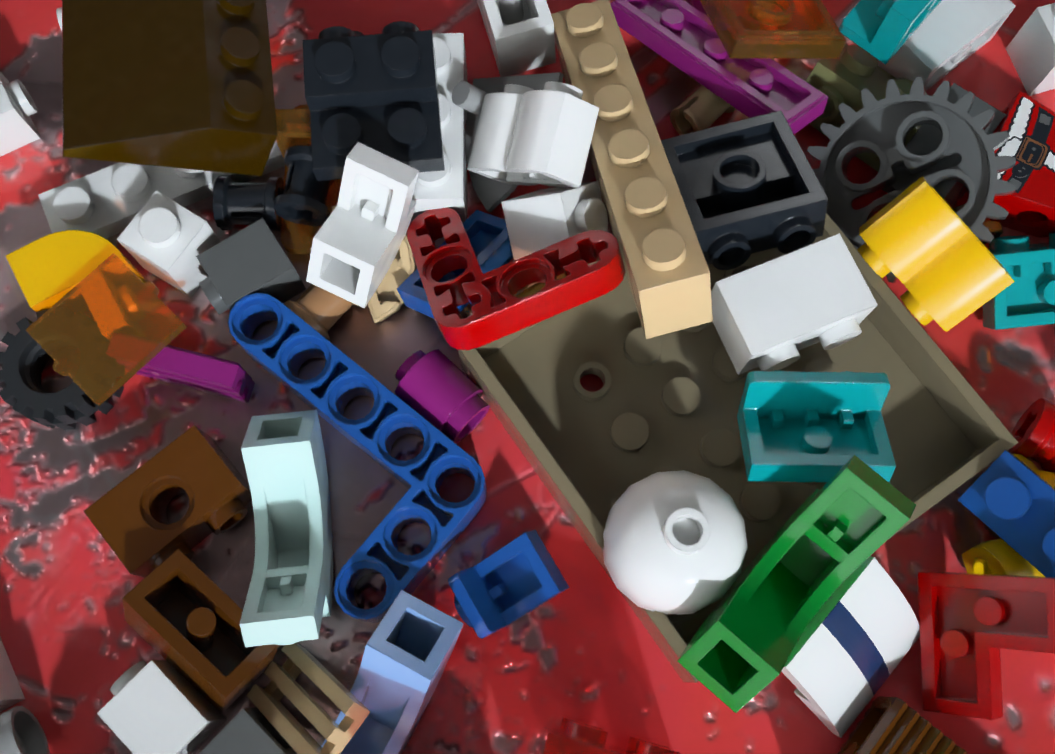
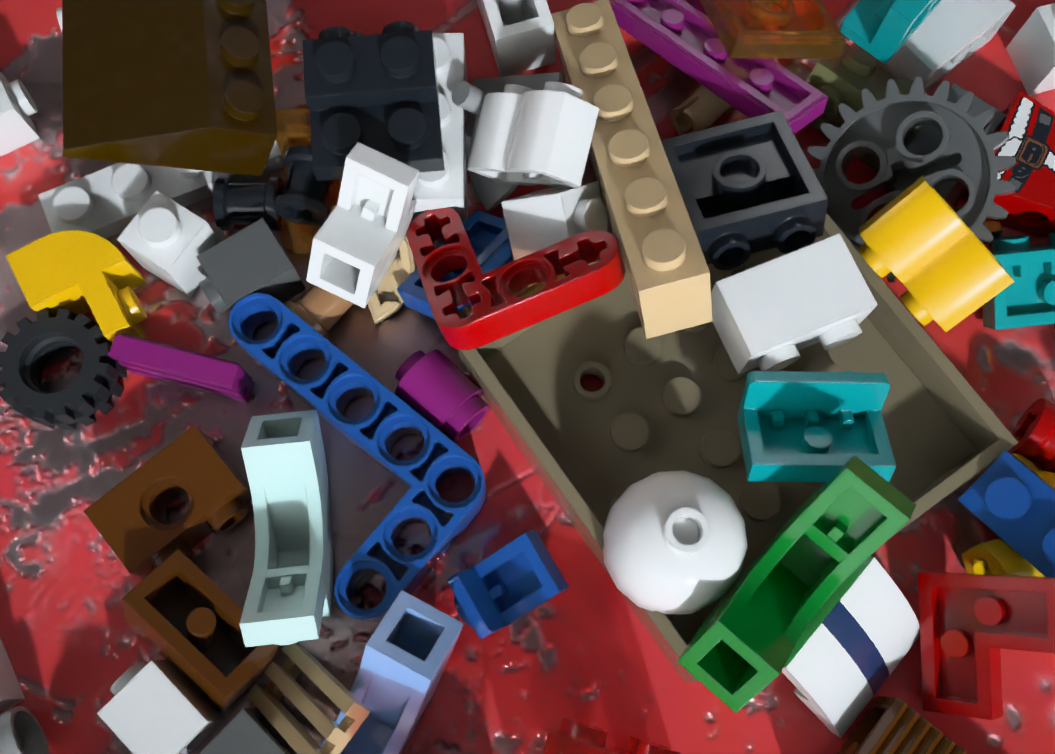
(106, 329): clear orange piece -> none

